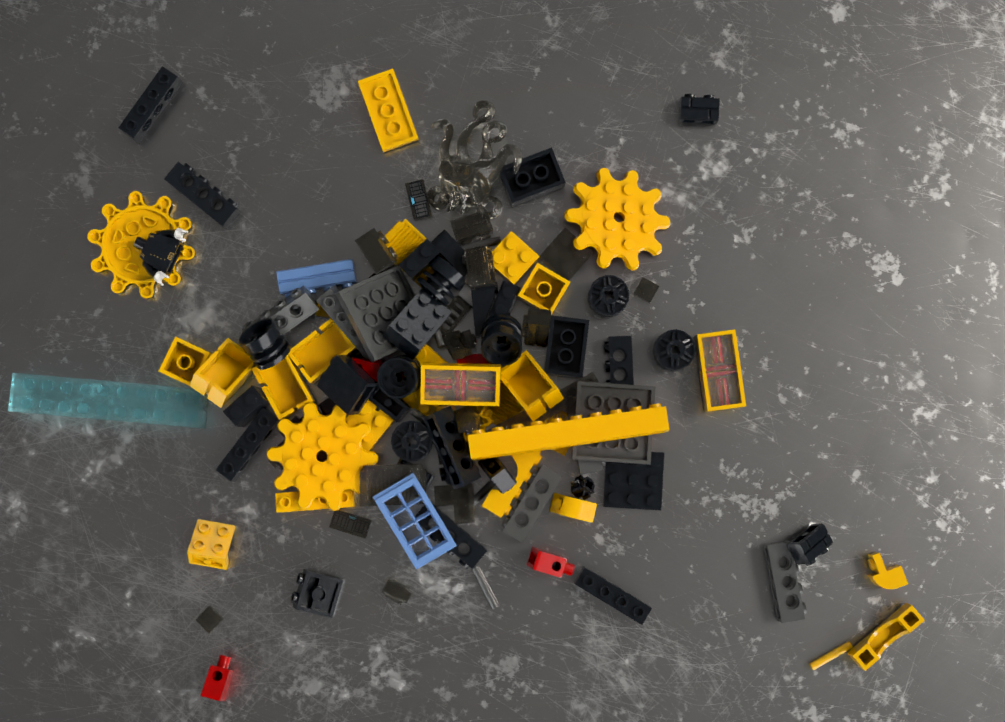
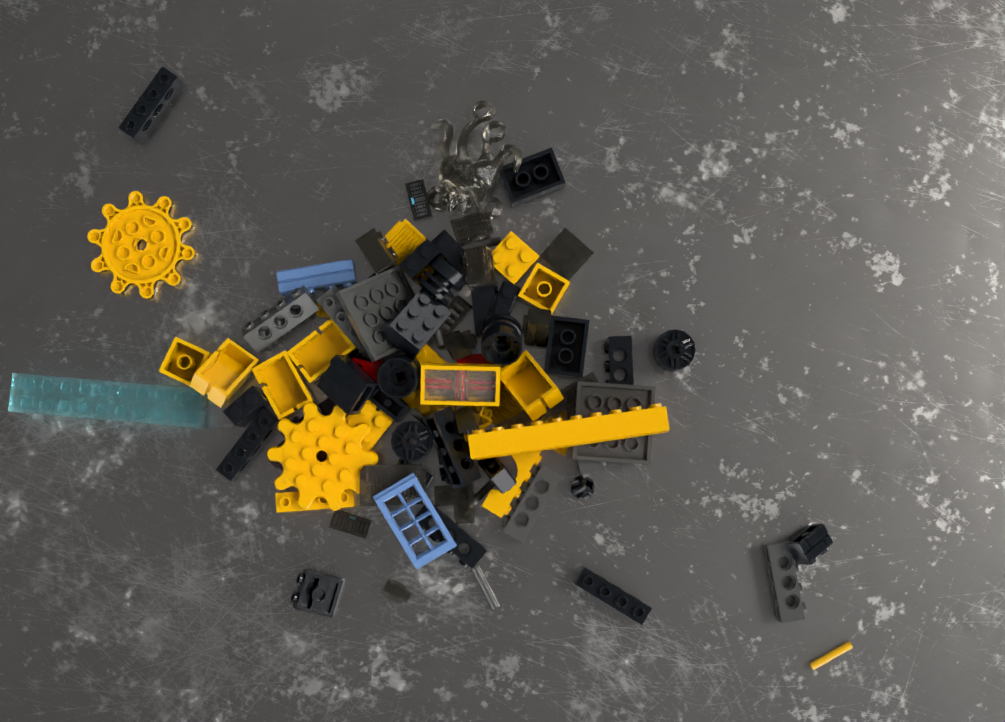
(161, 252): black torso -> none
(178, 177): black brick -> none
(209, 619): clear smoke plate -> none
(210, 544): yellow bracket -> none
(216, 688): red torso -> none
(265, 343): black wheel -> none
(388, 110): yellow plate -> none
(542, 561): red torso -> none
(573, 507): yellow brick -> none
(611, 307): black wheel -> none
(612, 237): yellow plate -> none
(634, 484): black plate -> none
(646, 290): clear smoke plate -> none
(699, 109): black brick -> none
(720, 370): clear brick -> none
(872, 646): yellow arch -> none
(887, 578): yellow brick -> none

